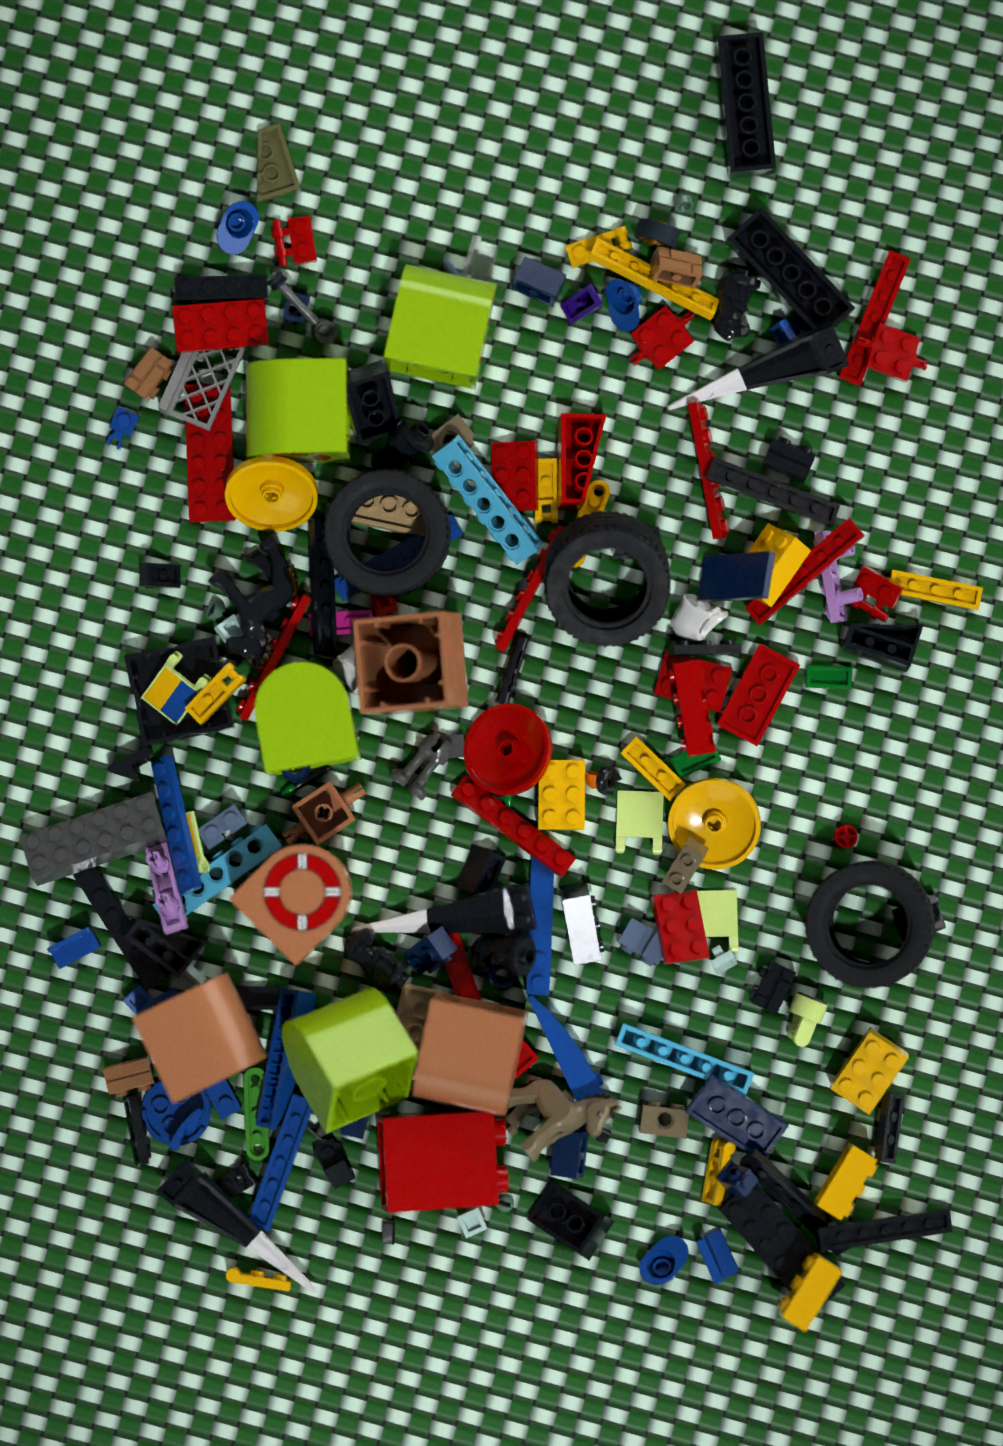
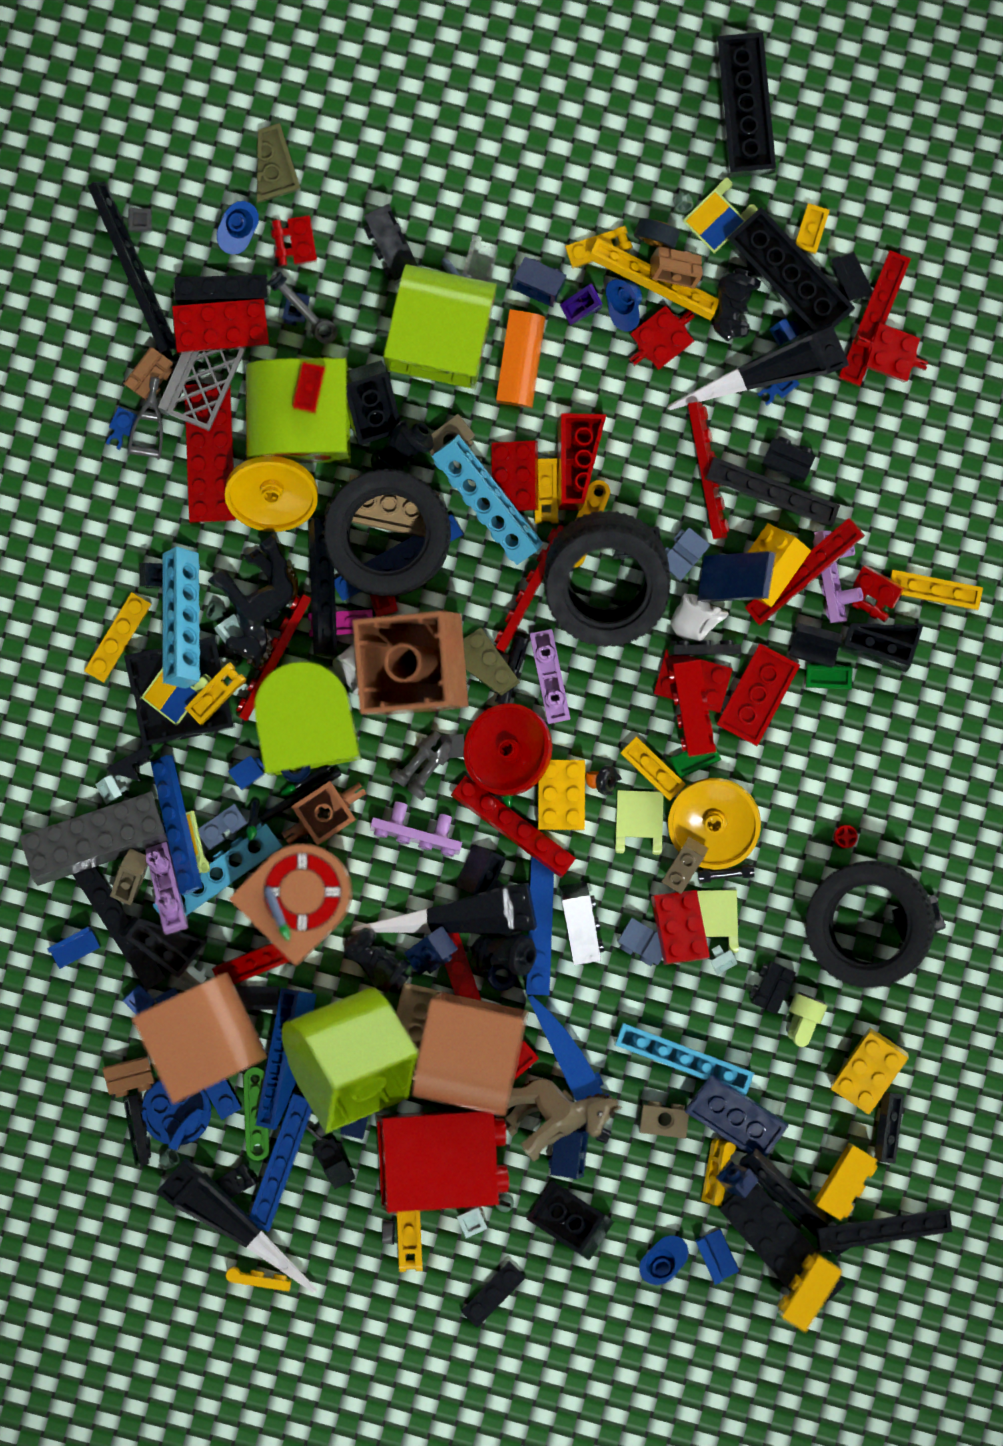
(109, 788): none -> light aqua tile
(117, 637): none -> yellow plate
(129, 877): none -> dark tan brick
(132, 266): none -> black tile
(140, 220): none -> dark grey tile
(148, 415): none -> dark grey piece
(169, 1158): none -> sand green hinge
(181, 617): none -> medium azure brick
(247, 772): none -> blue brick
(251, 963): none -> red plate
(253, 819): none -> black piece
(283, 928): none -> sand blue piece
(293, 799): none -> black bar
(309, 387): none -> red plate
(389, 242): none -> black wedge
(405, 835): none -> lavender plate
(409, 1240): none -> yellow plate
(487, 664): none -> olive wing
(493, 1294): none -> black plate
(520, 359): none -> orange brick
(550, 676): none -> lavender plate
(685, 553): none -> sand blue brick
(716, 218): none -> flag
(745, 871): none -> black bar
(782, 389): none -> blue plate
(812, 228): none -> yellow plate
(815, 645): none -> black panel
(850, 277): none -> black panel

